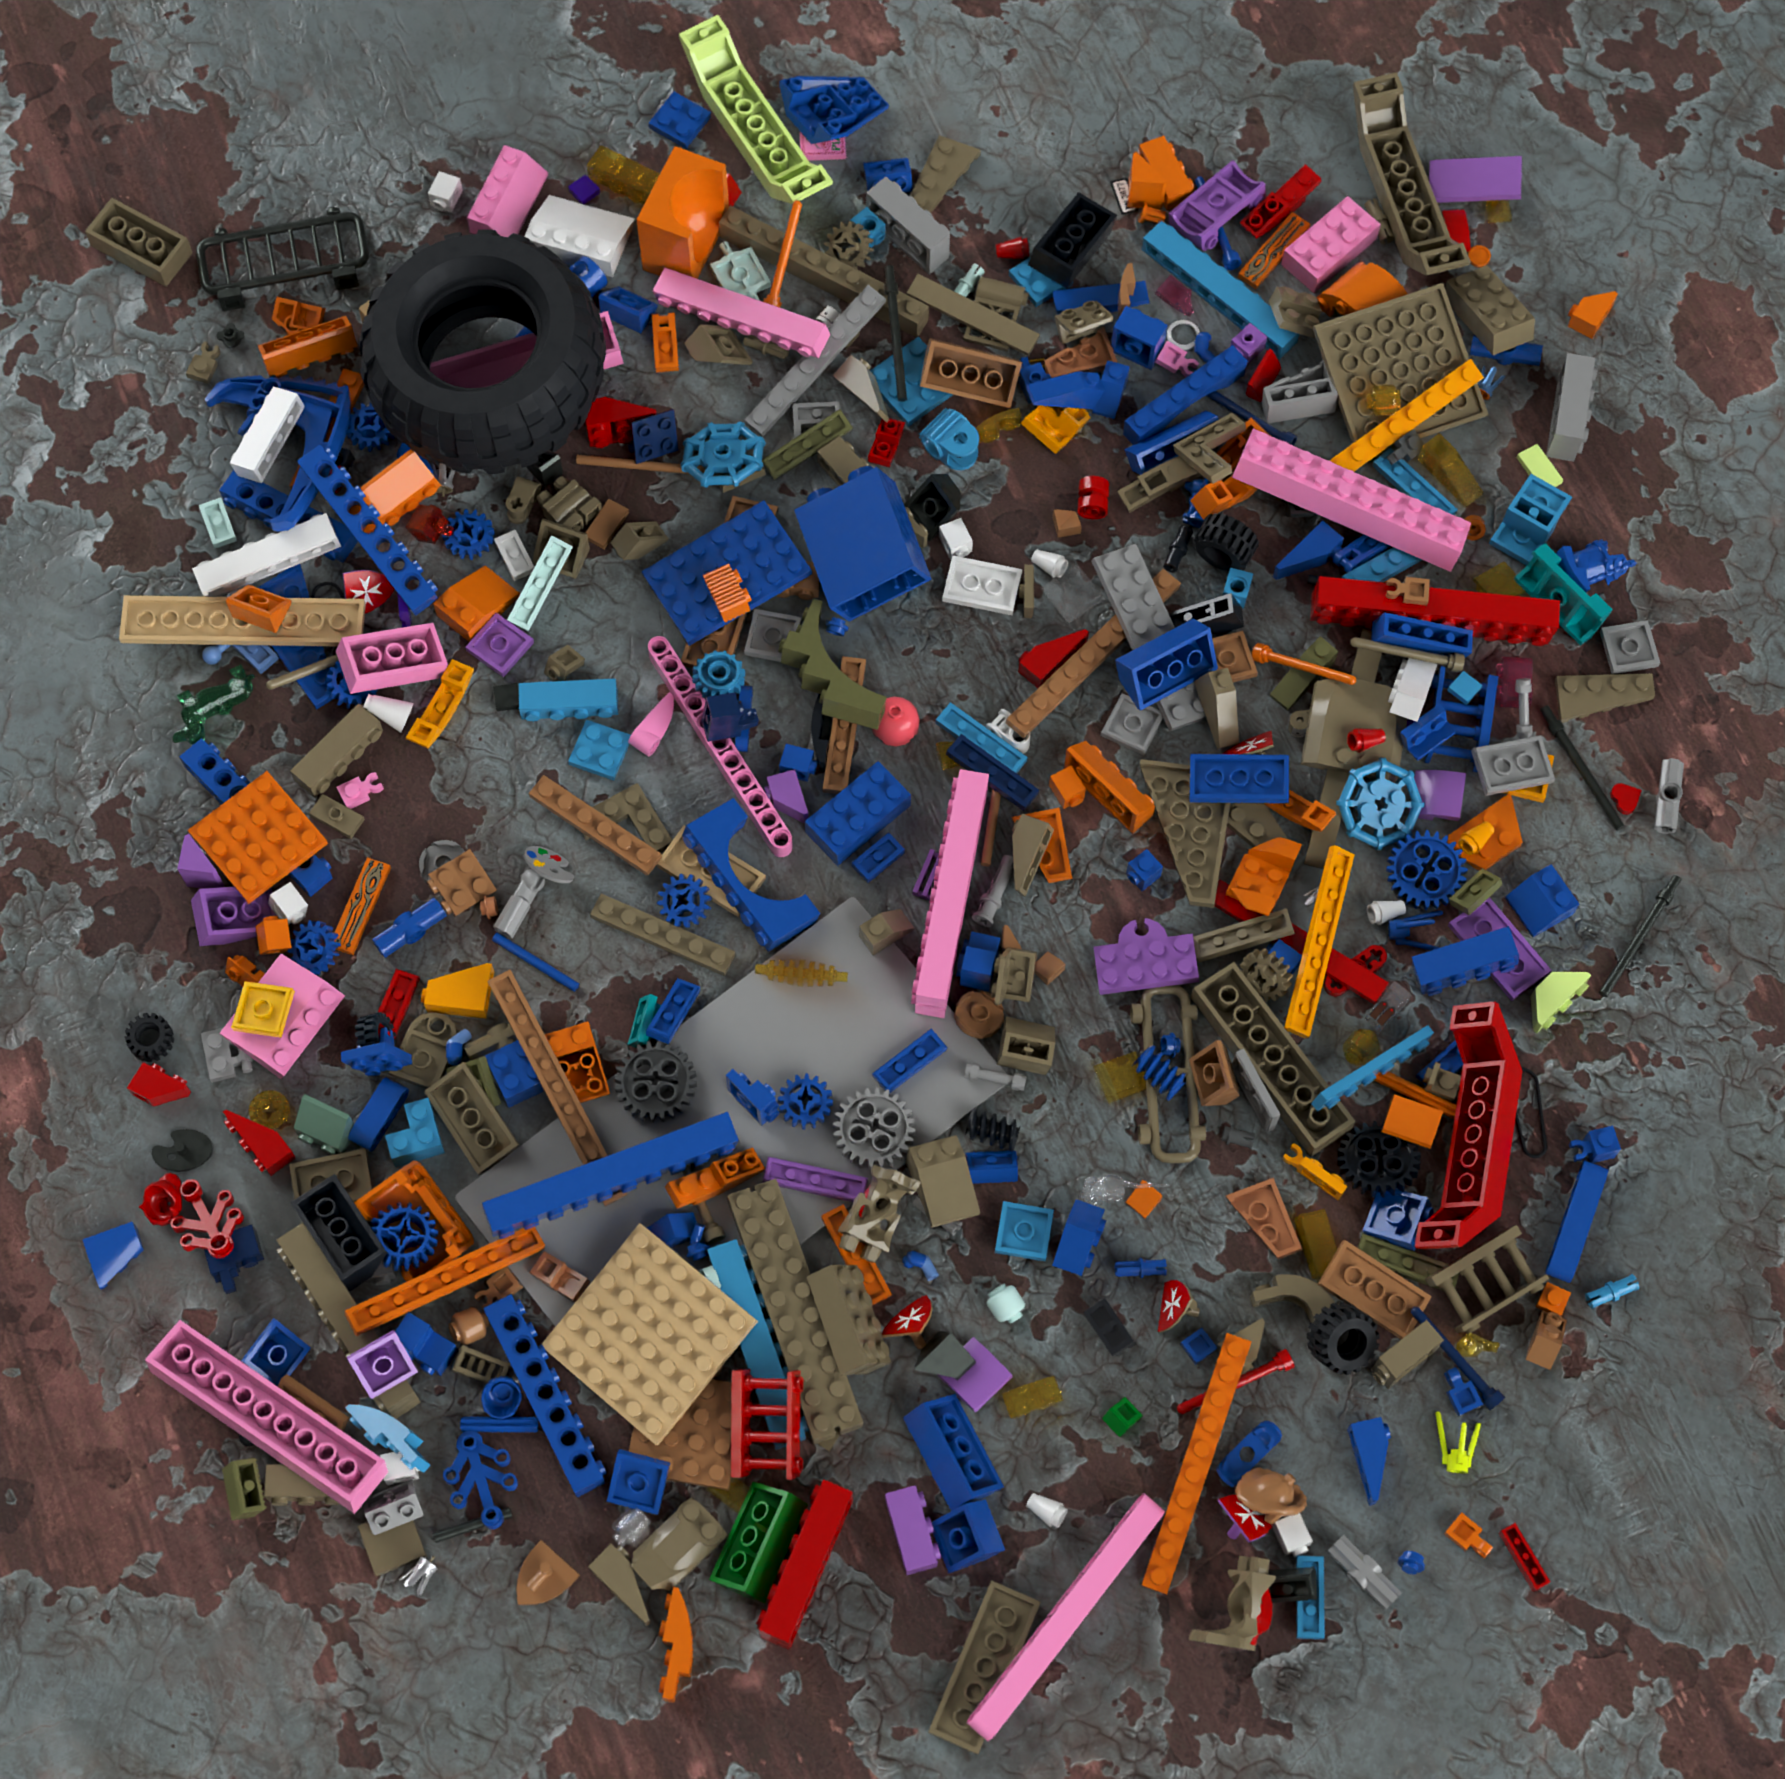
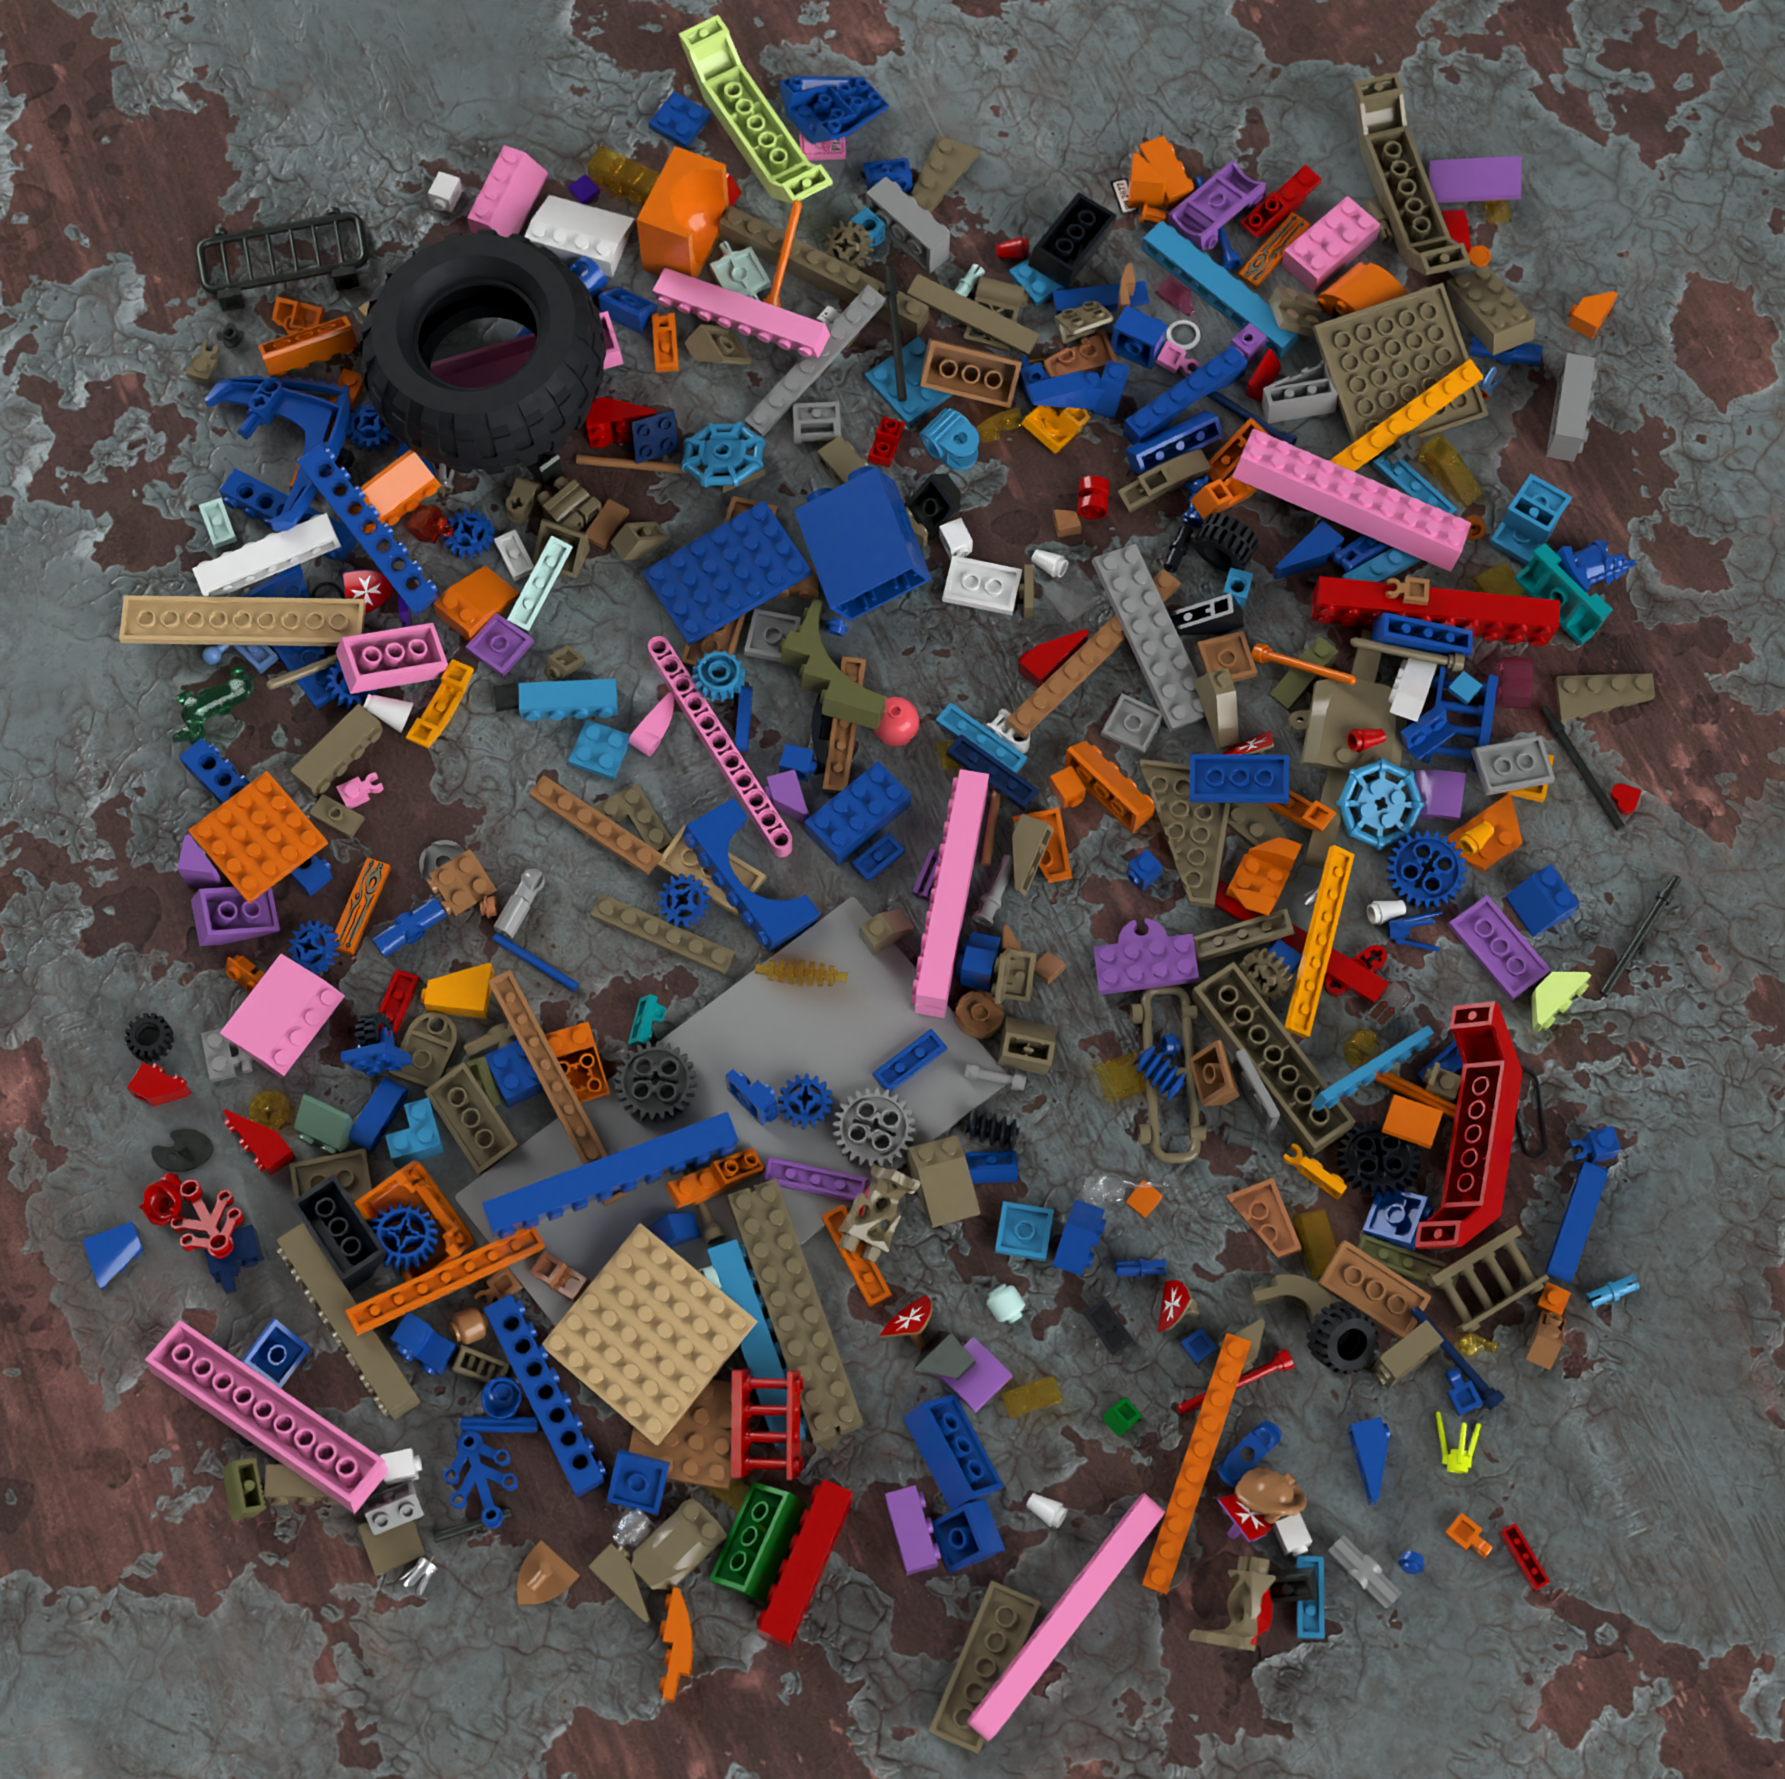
(139, 242): dark tan brick -> none
(258, 607): orange slope -> none
(263, 1009): yellow plate -> none
(267, 434): white brick -> none
(273, 935): orange brick -> none
(288, 904): white brick -> none
(313, 1402): medium nougat plate -> none
(382, 1364): medium lavender slope -> none
(389, 1433): dark azure slope -> none
(454, 1047): blue arm -> none
(545, 861): light grey piece -> none
(673, 1011): blue tile -> none
(697, 1249): blue plate -> none
(726, 718): dark blue hinge -> none
(727, 593): orange brick -> none
(770, 348): dark tan axle -> none
(806, 444): olive tile -> none
(849, 1319): dark tan piece -> none
(859, 381): dark tan slope -> none
(922, 1261): arm -> none
(1167, 663): blue slope -> none
(1198, 447): dark tan plate -> none
(1201, 346): blue arm -> none
(1384, 400): clear yellow head -> none
(1465, 961): blue brick -> none
(1475, 891): olive plate -> none
(1523, 687): light grey bar -> none
(1537, 463): yellowish green tile -> none
(1629, 647): light grey plate -> none
(1667, 809): light grey piece -> none

